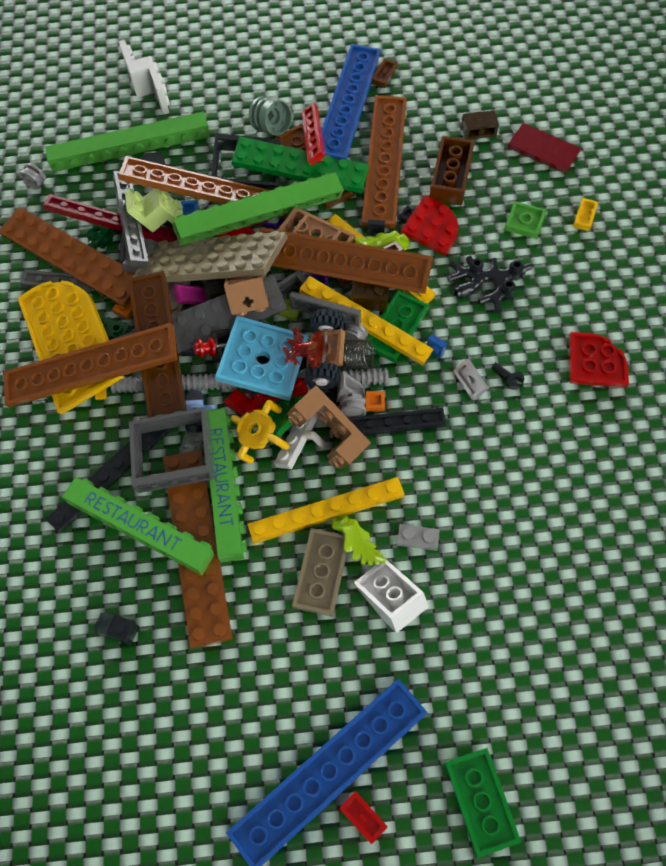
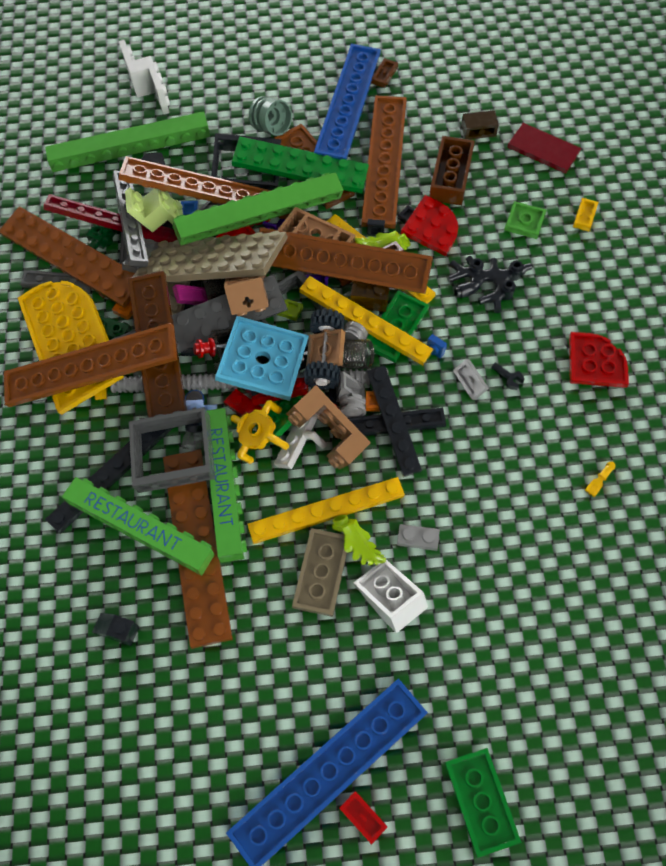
(32, 176): light grey wheel -> none
(310, 304): dark grey tile -> none
(312, 349): clear red piece -> none
(313, 134): red plate -> none
(394, 421): none -> black plate
(597, 483): none -> yellow piece

